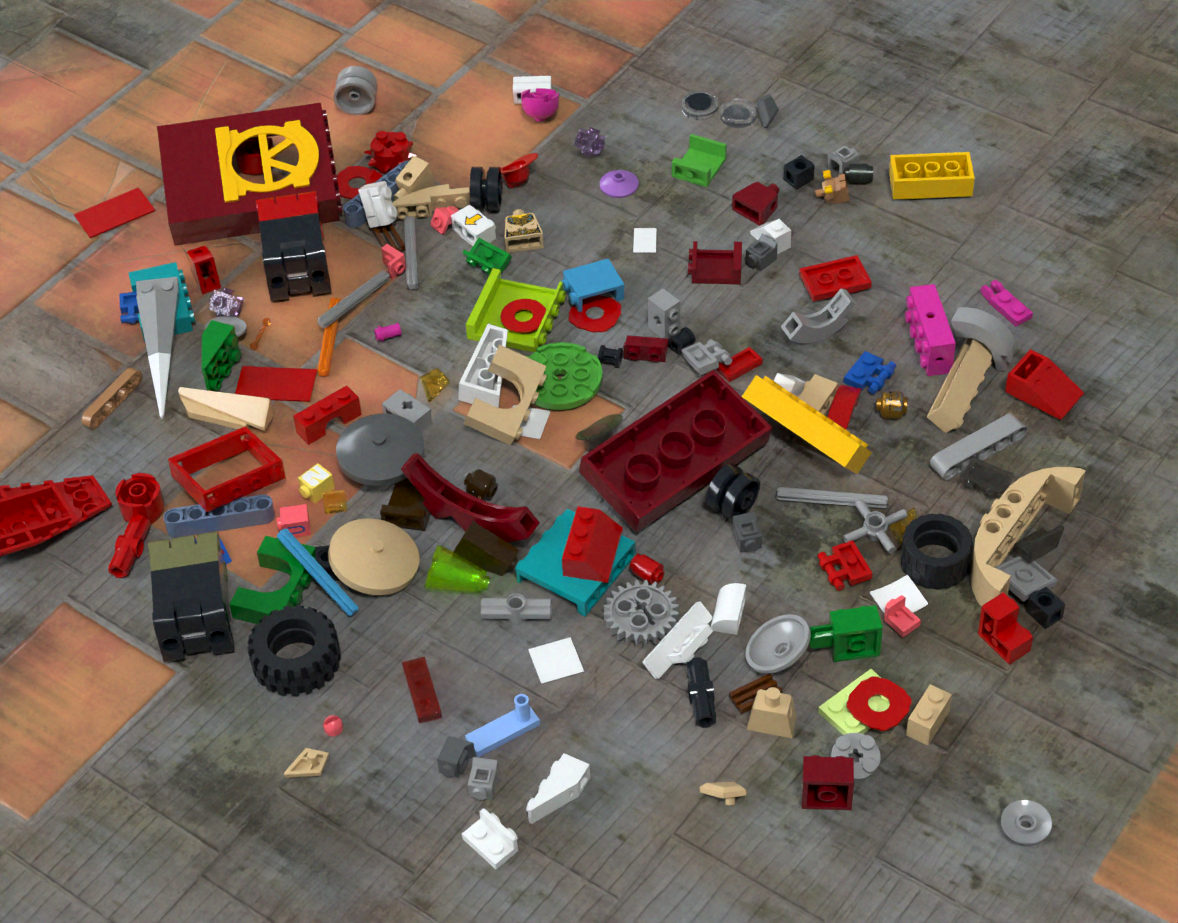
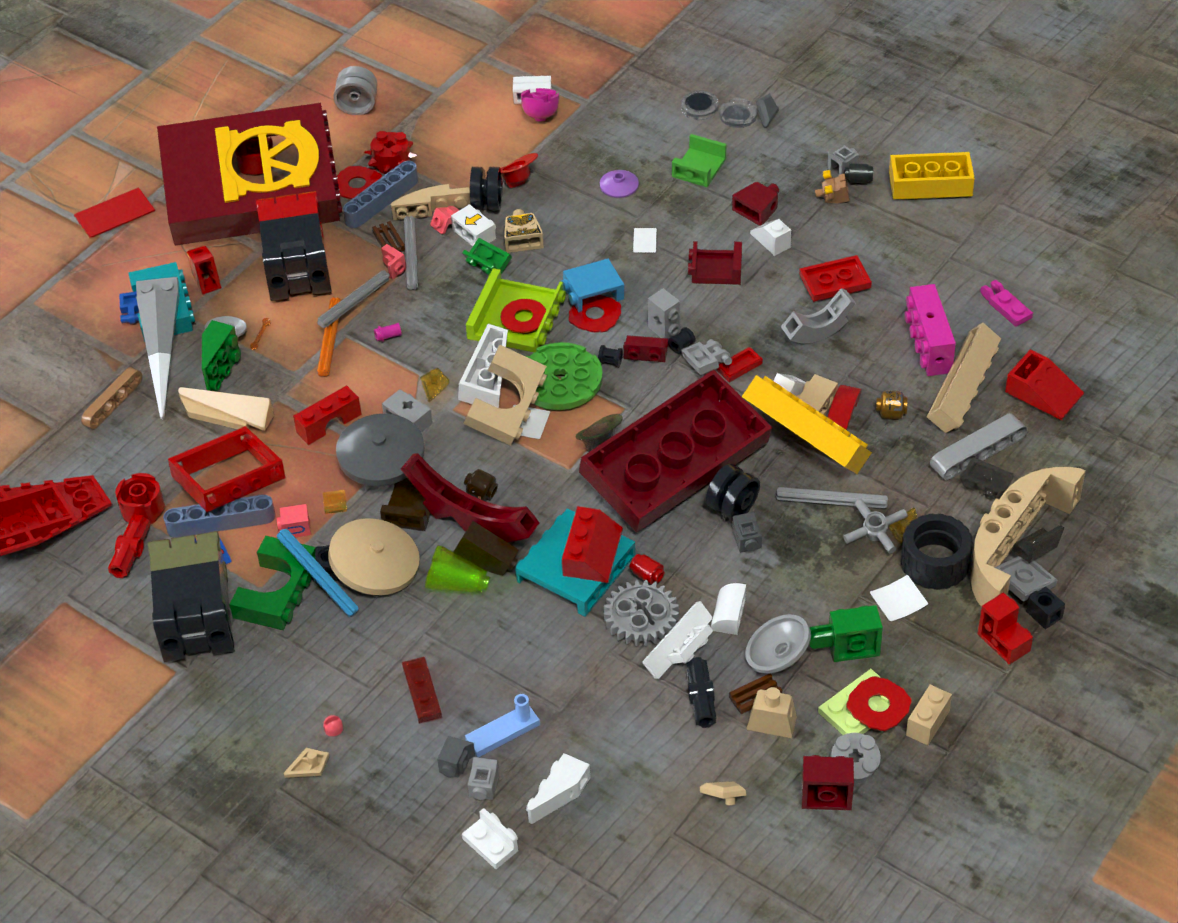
(226, 303): clear purple brick -> none
(277, 383): red piece -> none
(299, 673): black tyre -> none
(315, 483): light yellow brick -> none
(378, 204): white brick -> none
(414, 177): tan torso -> none
(516, 608): light grey piece -> none
(556, 660): white sticker -> none
(589, 141): clear purple brick -> none
(762, 252): dark grey window -> none
(798, 172): black brick -> none
(850, 561): red plate -> none
(865, 369): blue plate -> none
(900, 617): coral bracket -> none
(988, 330): light grey arch -> none
(1030, 814): light grey dish -> none

